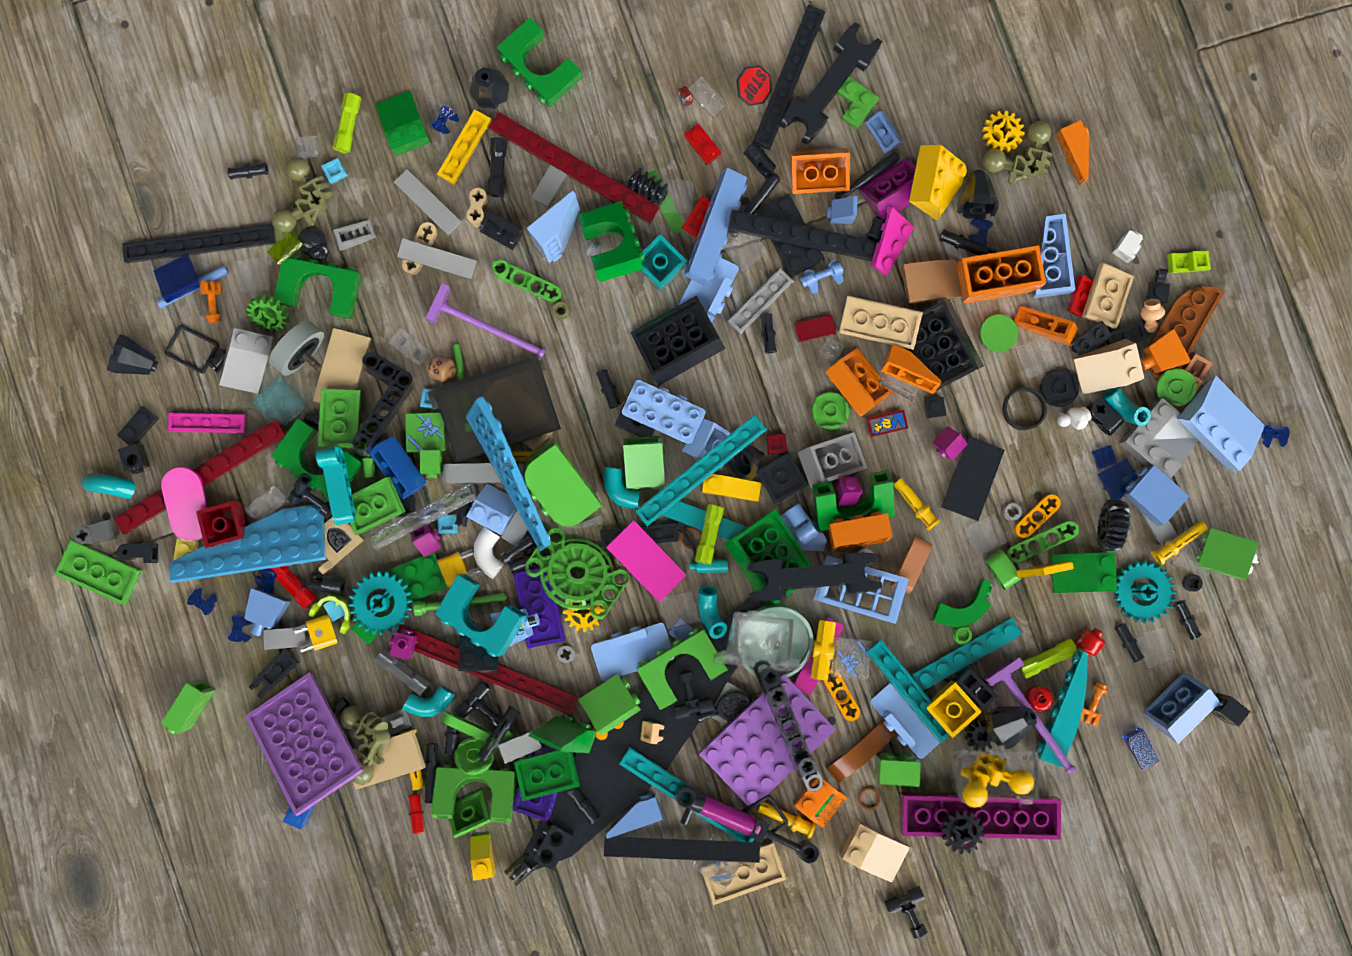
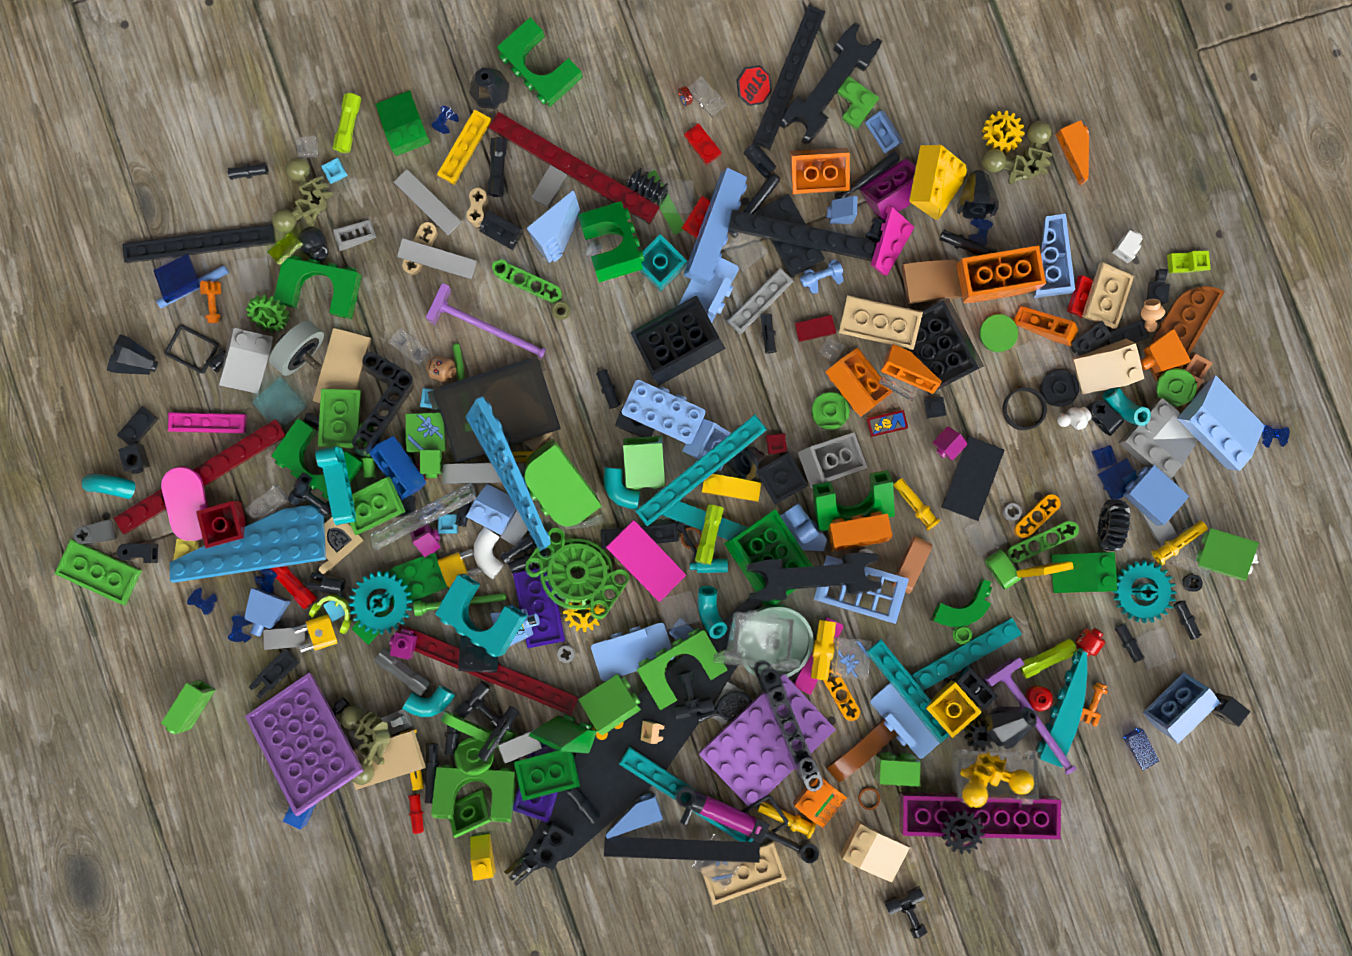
(847, 491): magenta brick -> none

